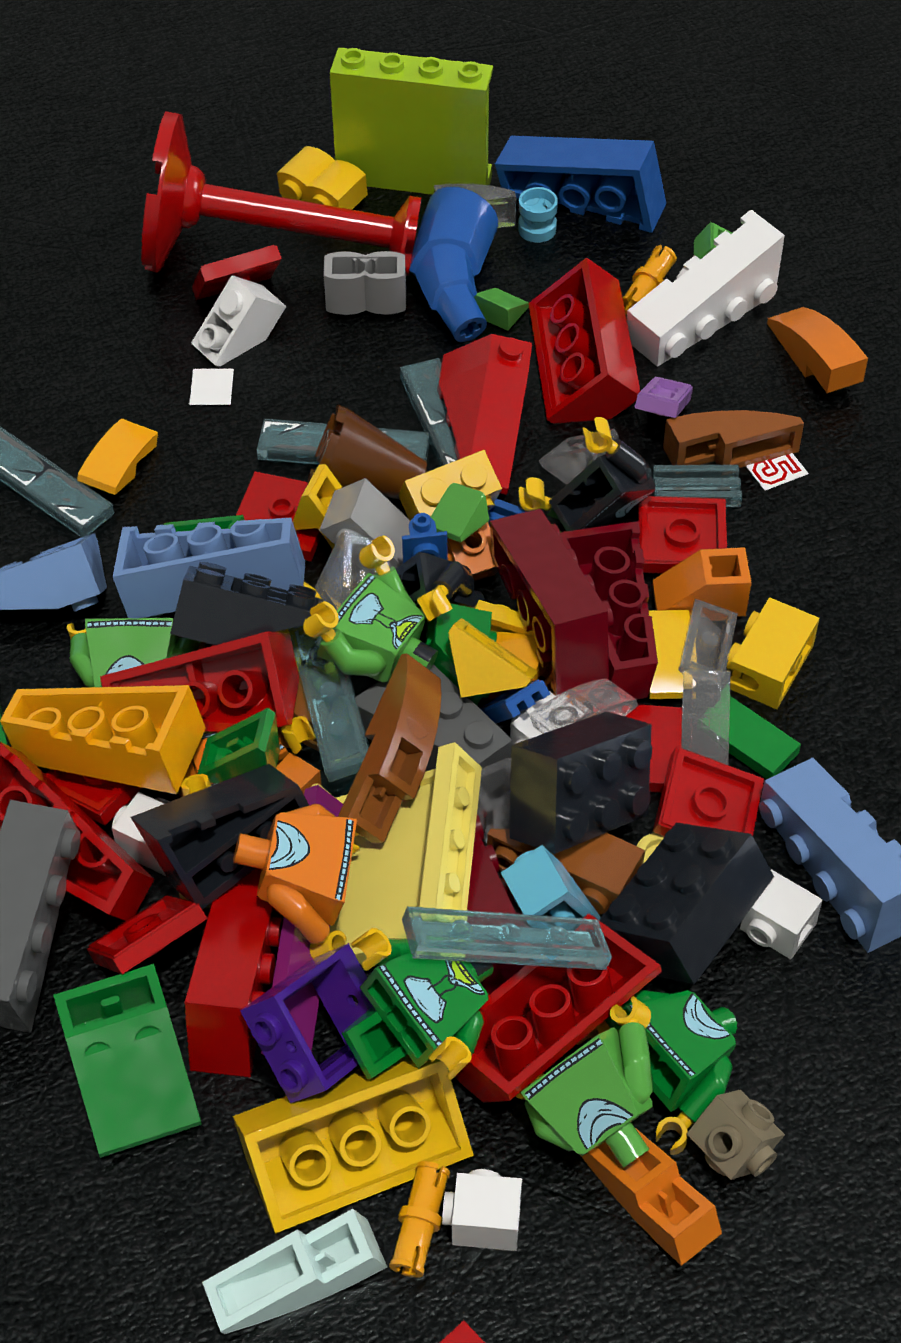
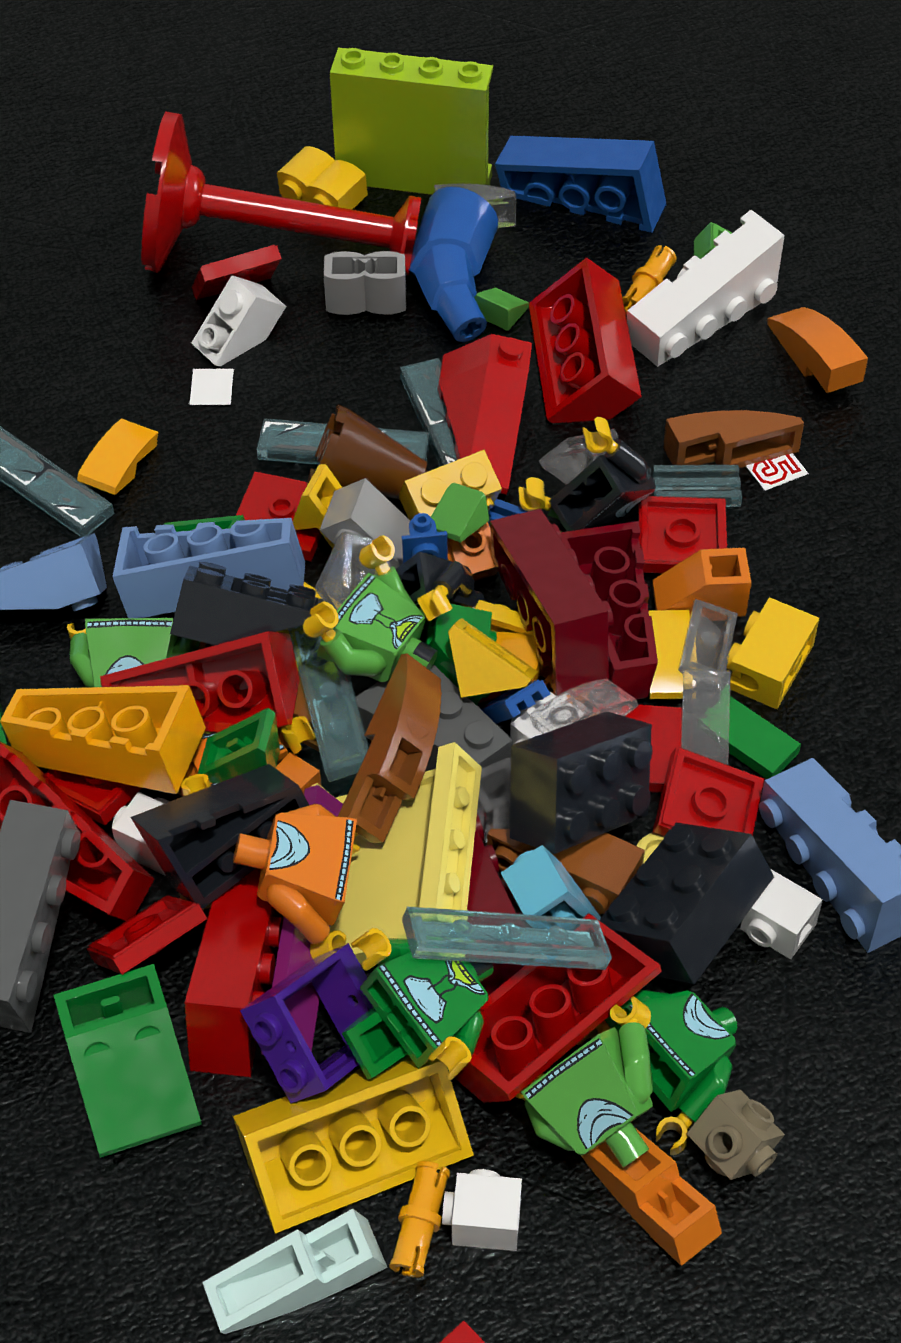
(537, 215): medium azure wheel -> none
(664, 397): medium lavender plate -> none

